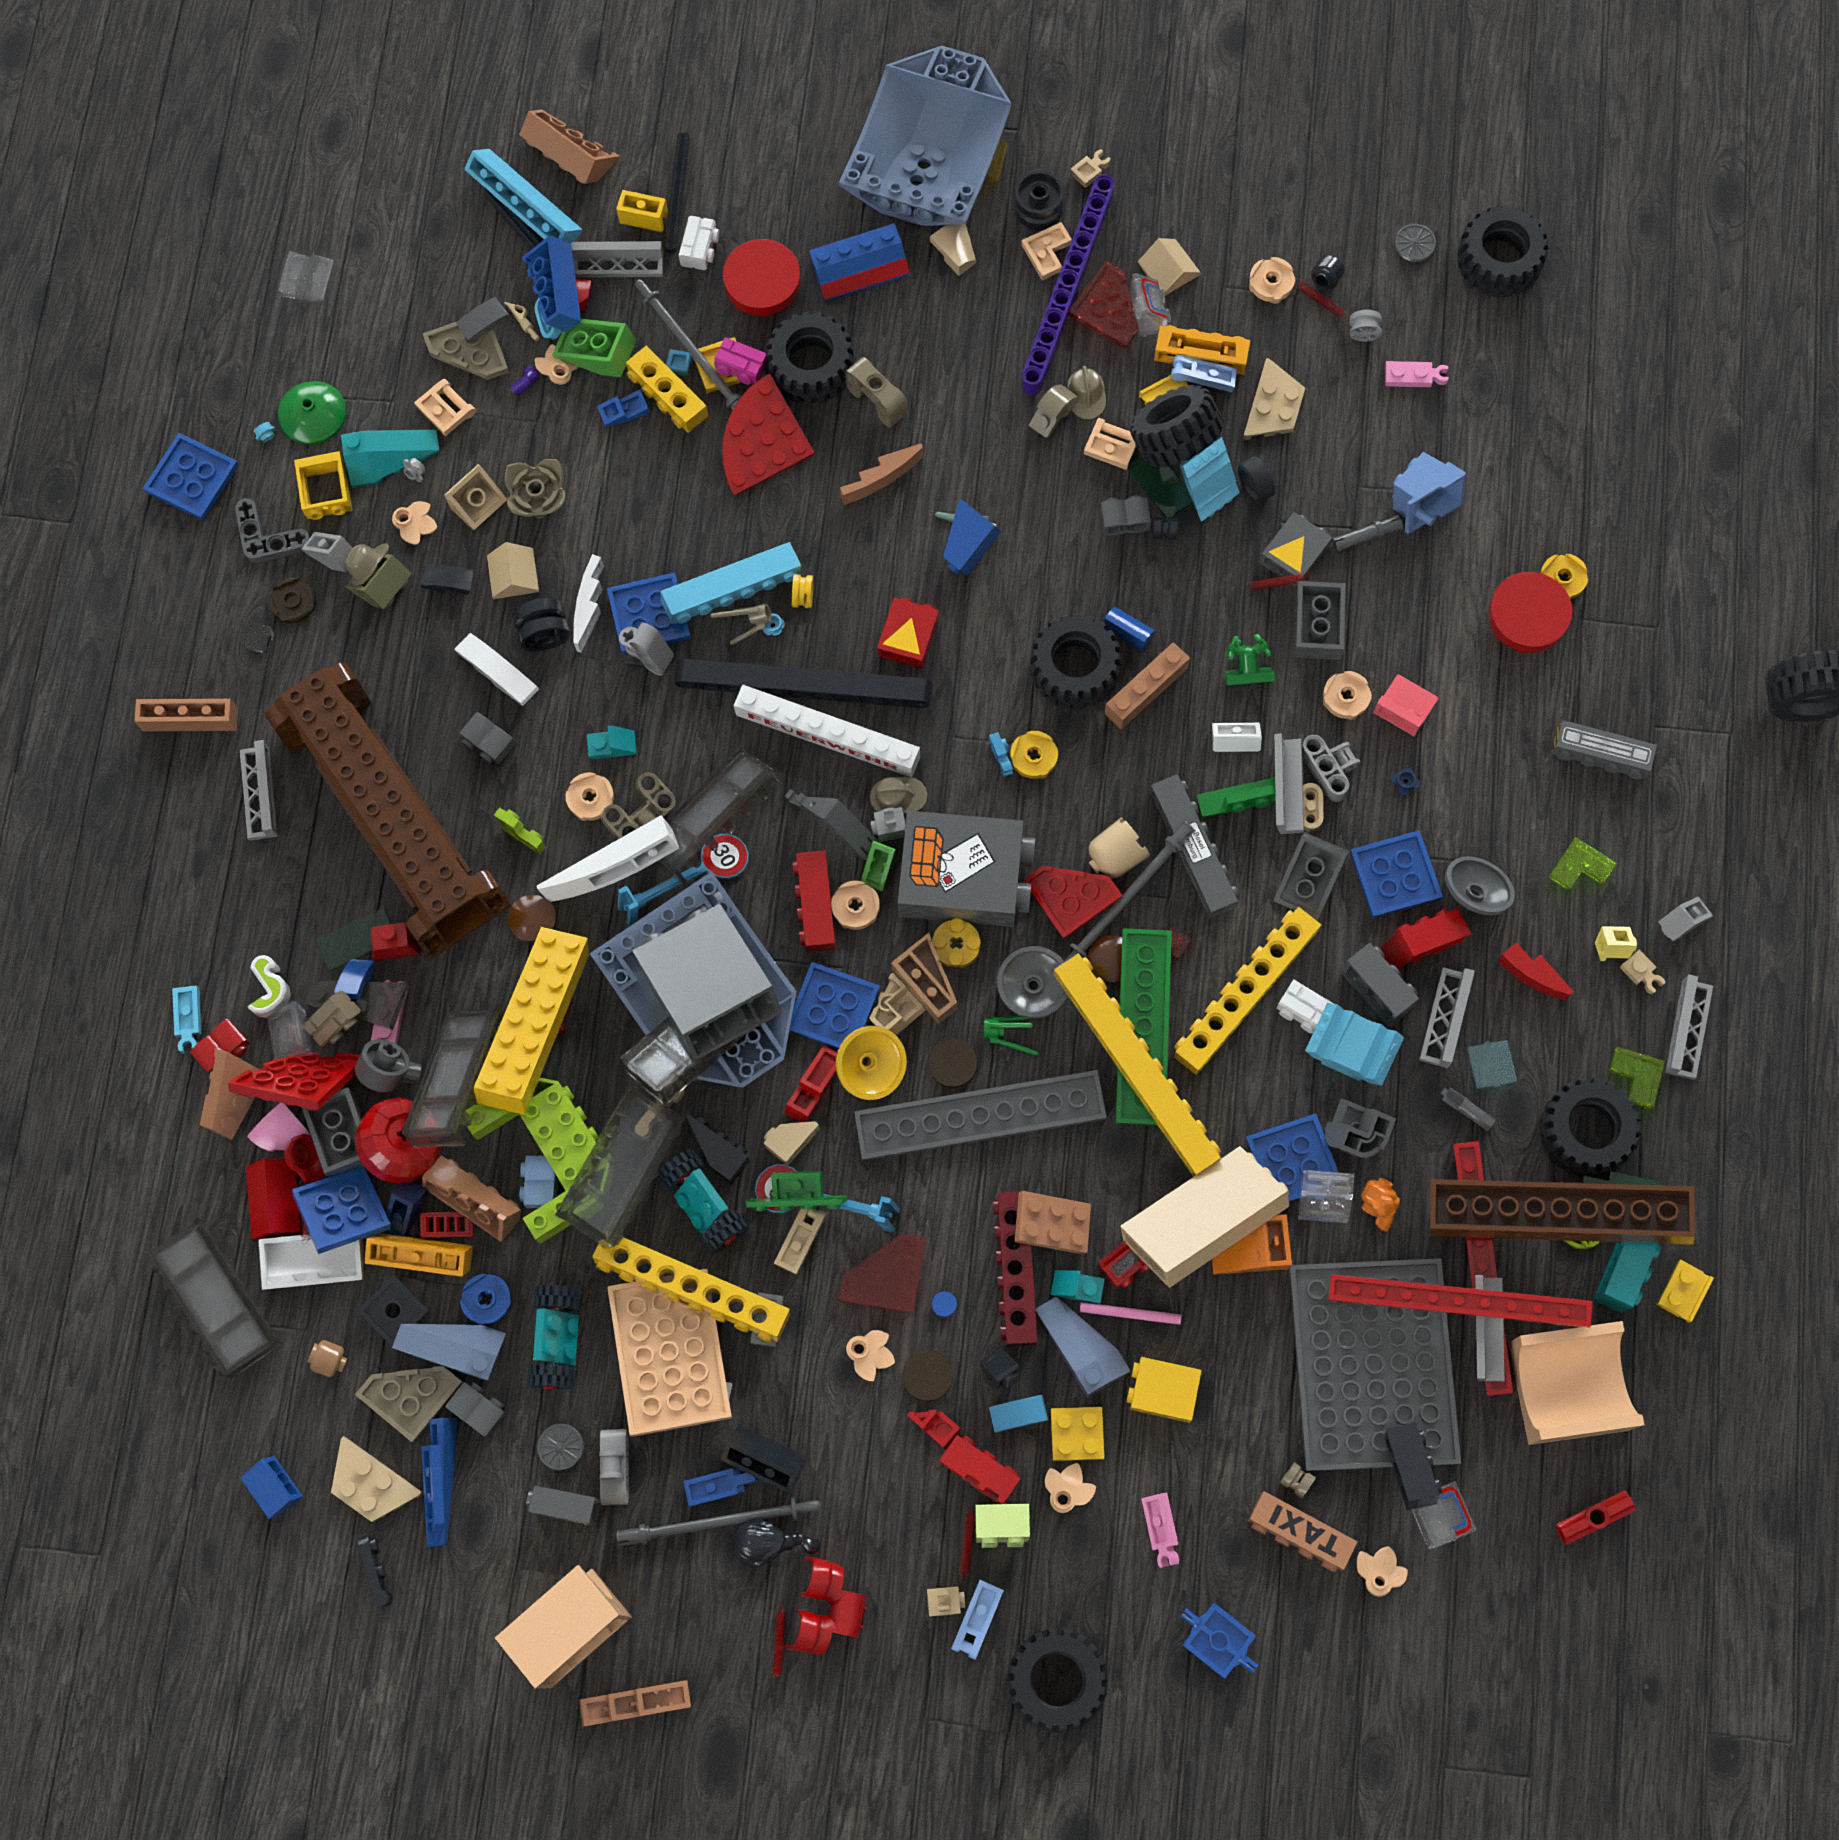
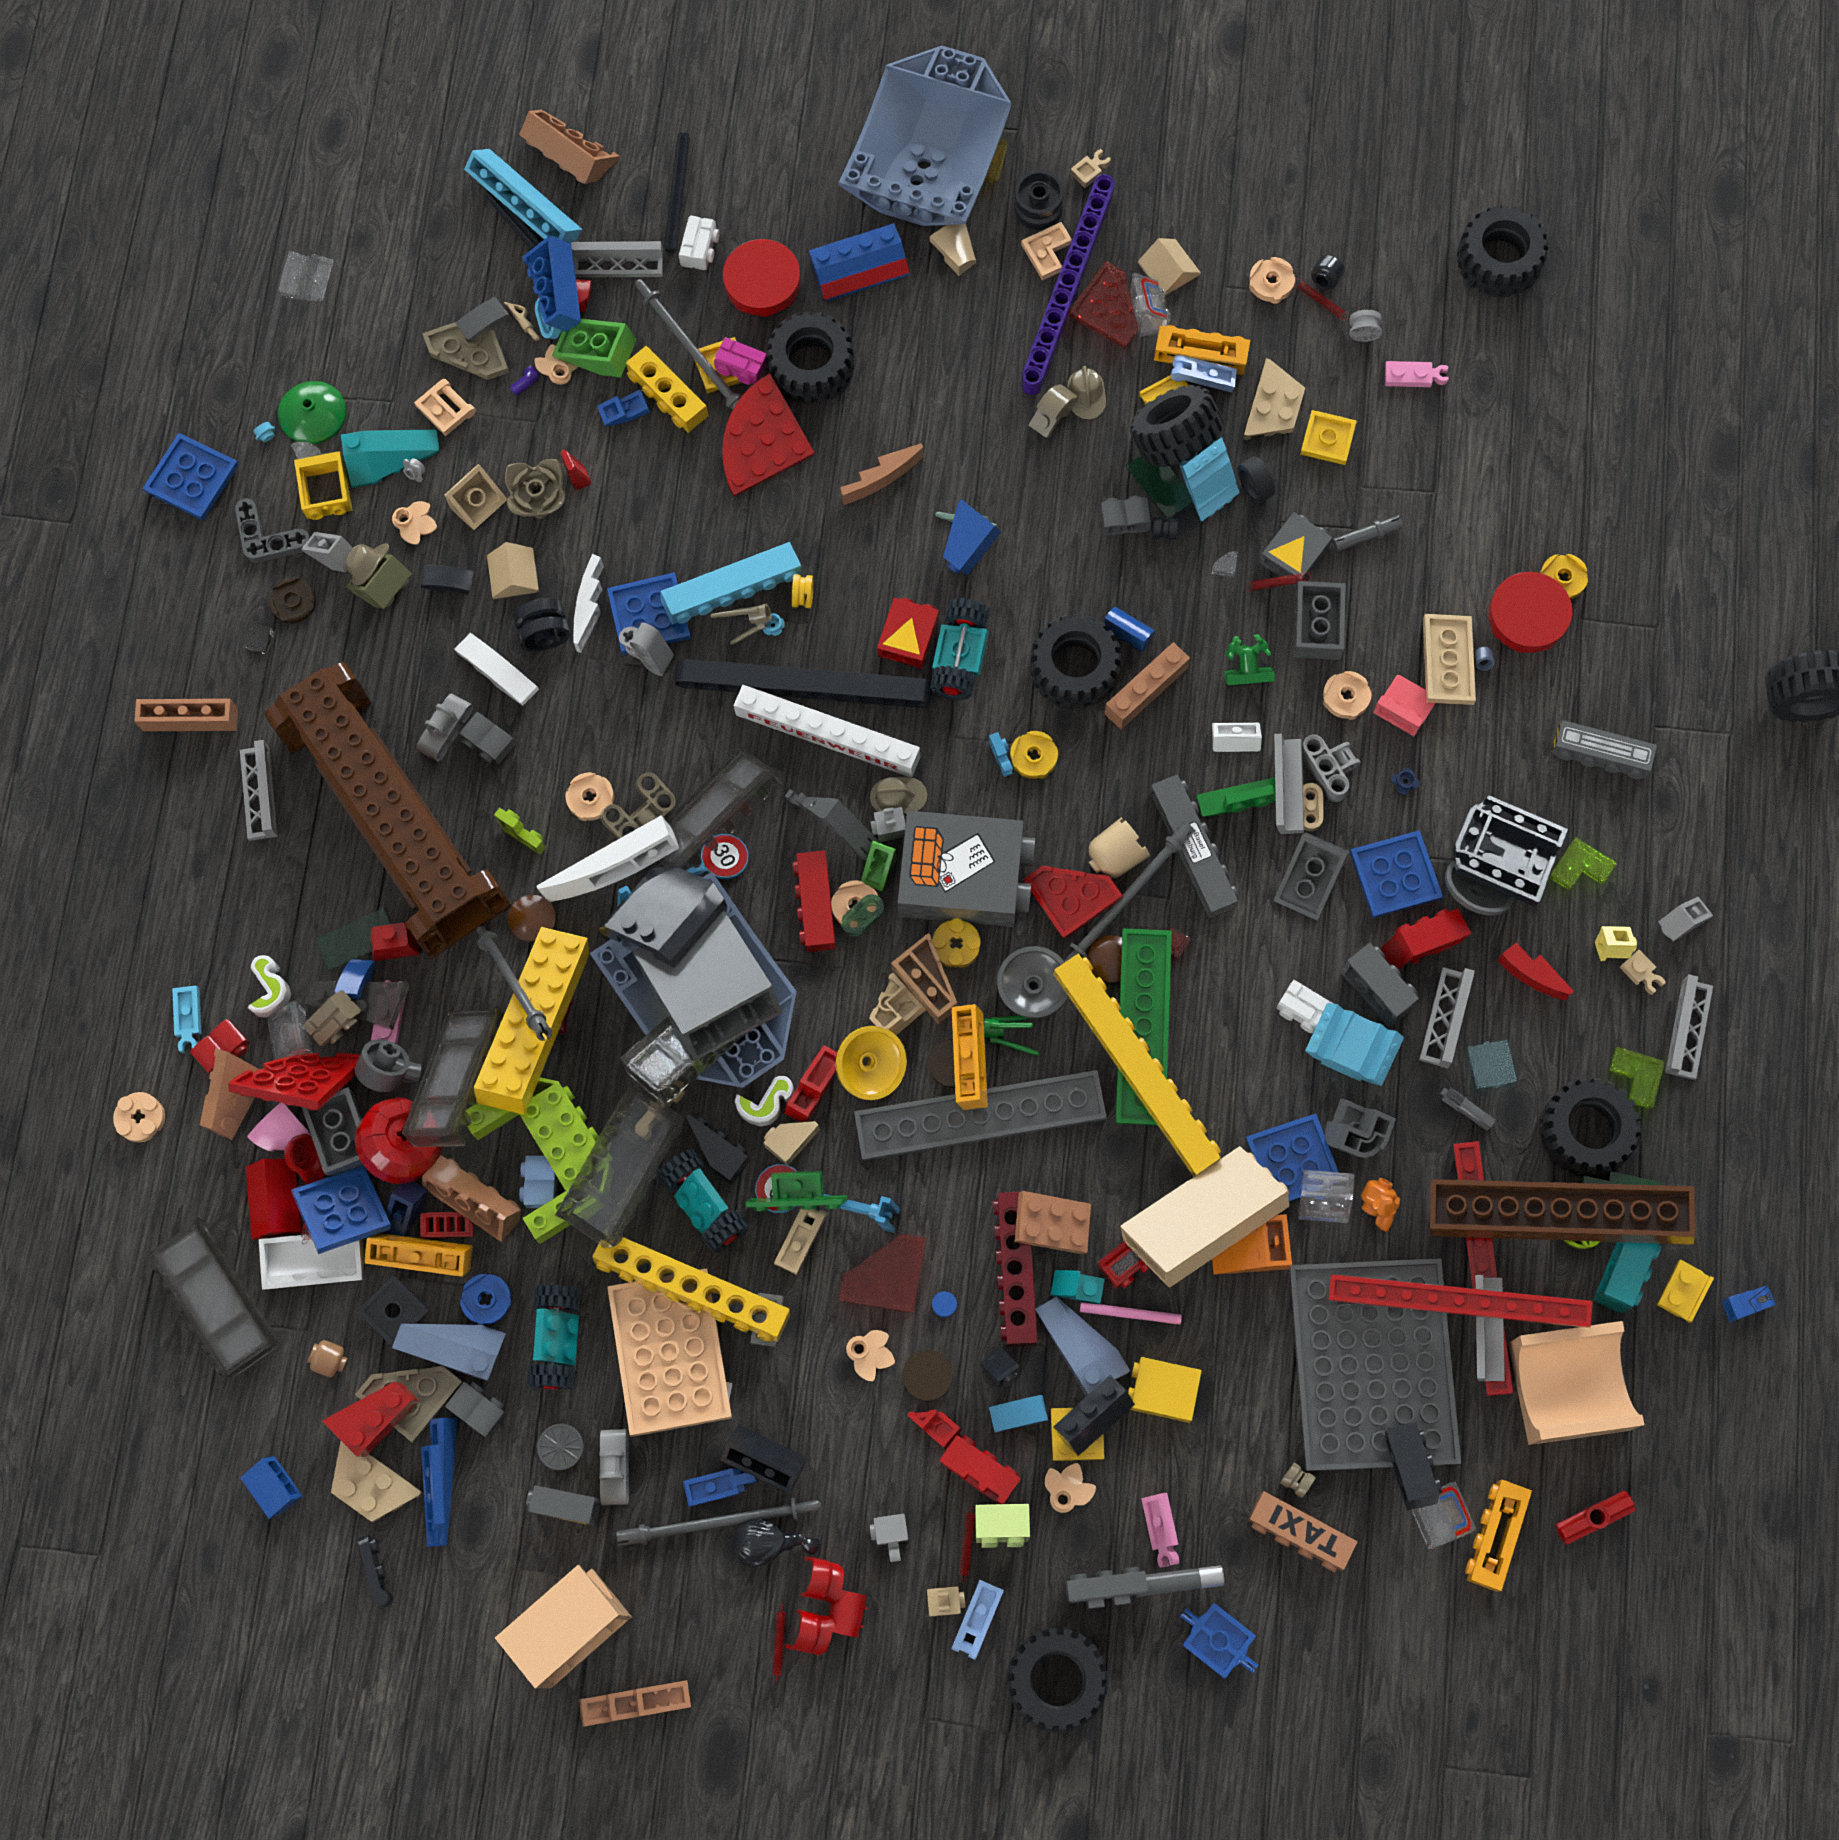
(128, 1107): none -> light nougat plate
(305, 450): none -> clear tile
(371, 1418): none -> red wedge
(444, 727): none -> light grey piece
(535, 1019): none -> dark grey bar
(575, 471): none -> red slope
(612, 743): teal slope -> none
(642, 210): yellow brick -> none
(665, 913): none -> wedge
(679, 362): dark azure tile -> none
(769, 1107): none -> white animal
(832, 1005): blue plate -> none
(862, 916): none -> clear green plate
(889, 400): dark tan beam -> none
(890, 1531): none -> light grey brick
(960, 649): none -> plate
(969, 1057): none -> light orange brick
(1094, 1415): none -> black brick
(1108, 448): light nougat plate -> none
(1137, 1583): none -> dark grey piece
(1196, 1058): yellow brick -> none
(1225, 565): none -> clear tile
(1328, 437): none -> yellow plate
(1381, 1567): light nougat plate -> none
(1415, 242): dark grey wheel -> none
(1427, 491): medium blue piece -> none
(1449, 659): none -> tan plate
(1481, 654): none -> sand blue piece
(1483, 1542): none -> light orange brick
(1508, 849): none -> black wedge
(1747, 1303): none -> blue leg

